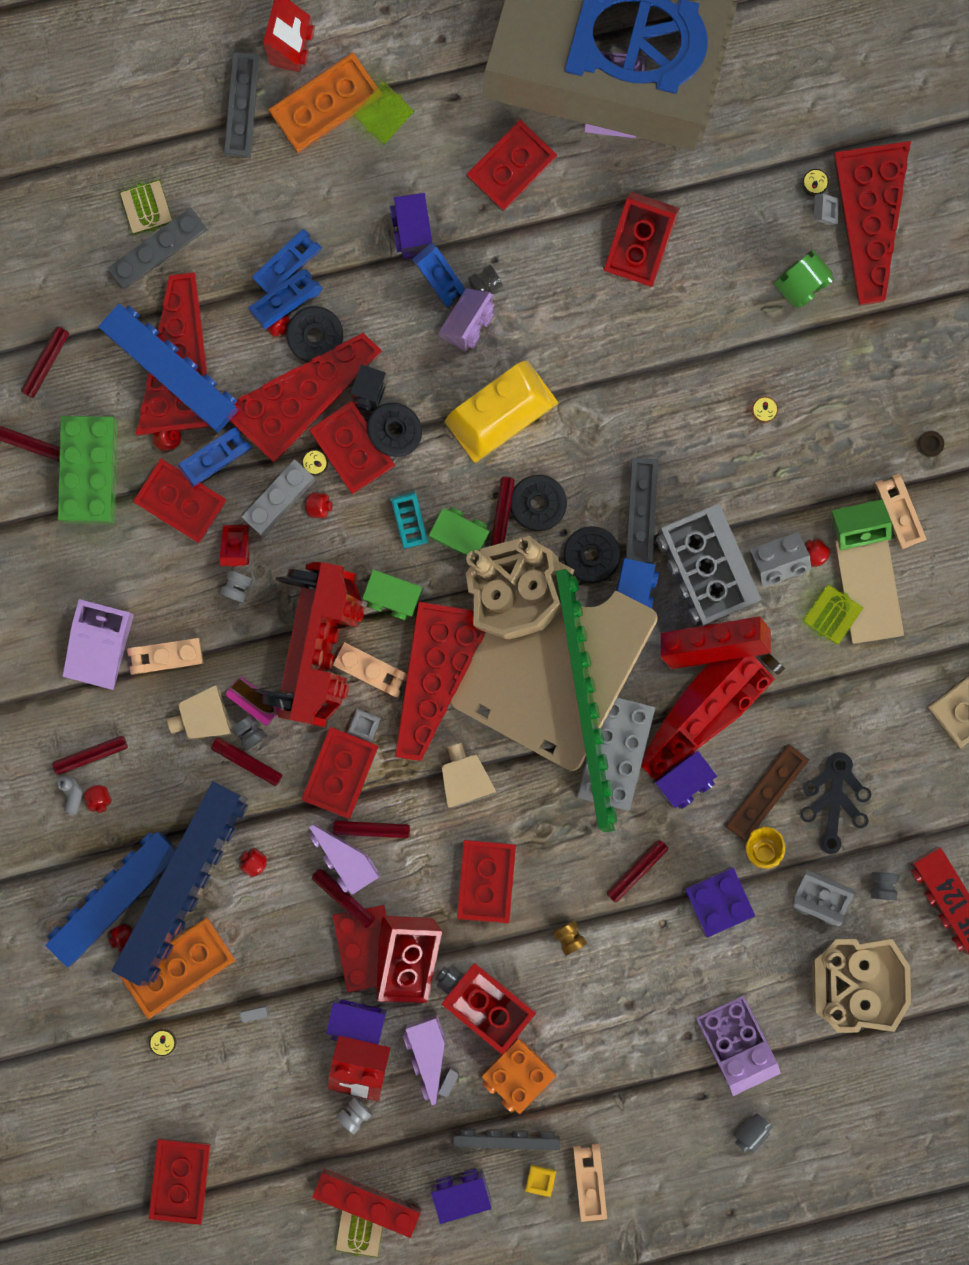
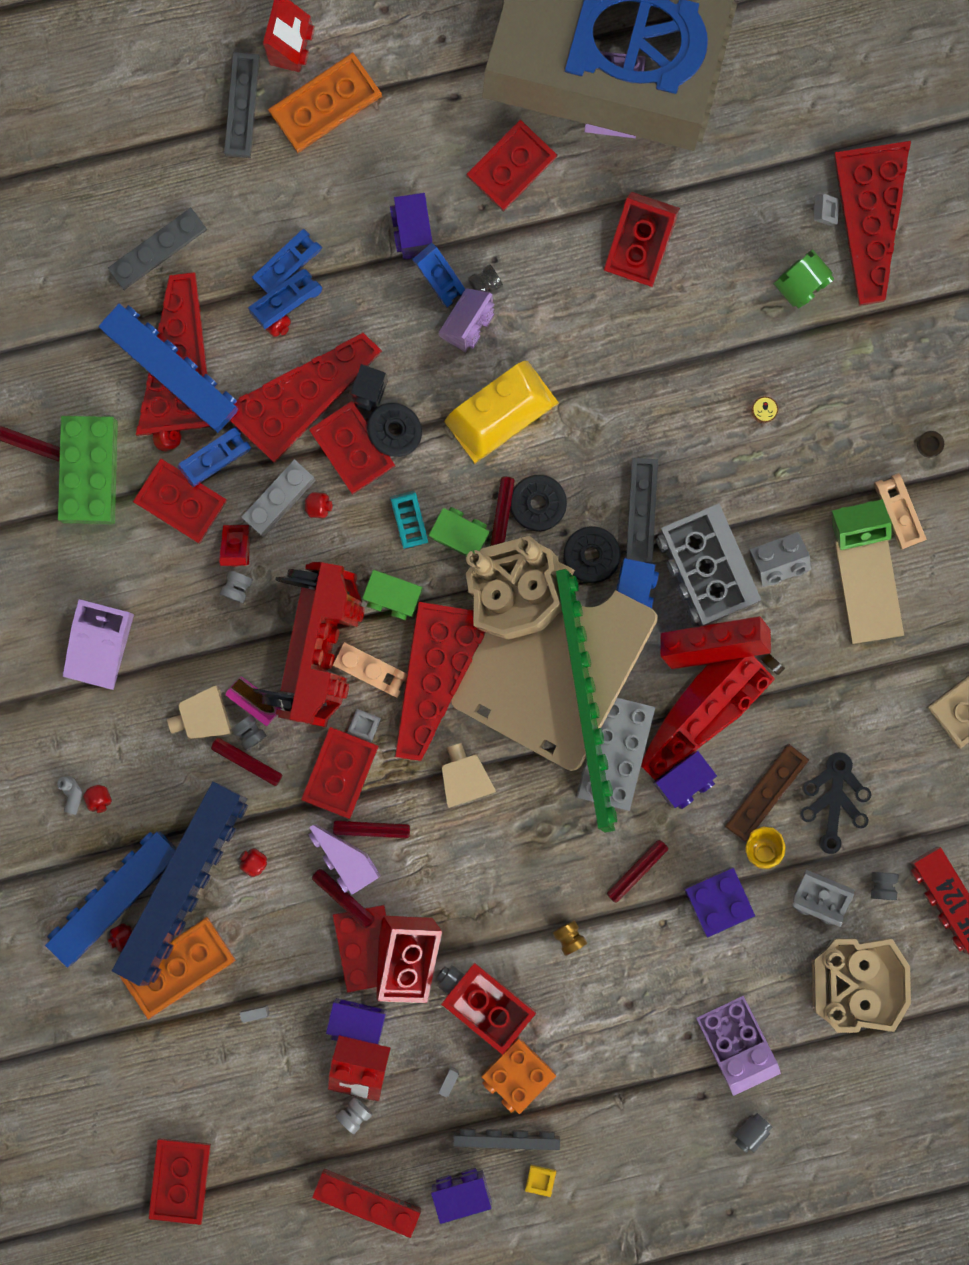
(45, 362): dark red axle -> none
(89, 755): dark red axle -> none
(146, 207): piece -> none
(162, 1042): light yellow tile -> none
(166, 656): light nougat plate -> none
(305, 320): black wheel -> none
(315, 462): light yellow tile -> none
(358, 1236): piece -> none
(383, 113): clear neon green piece -> none
(428, 1044): lavender slope -> none
(486, 881): red plate -> none
(590, 1184): light nougat plate -> none
(815, 182): light yellow tile -> none
(818, 552): red piece -> none
(833, 614): clear neon green piece -> none

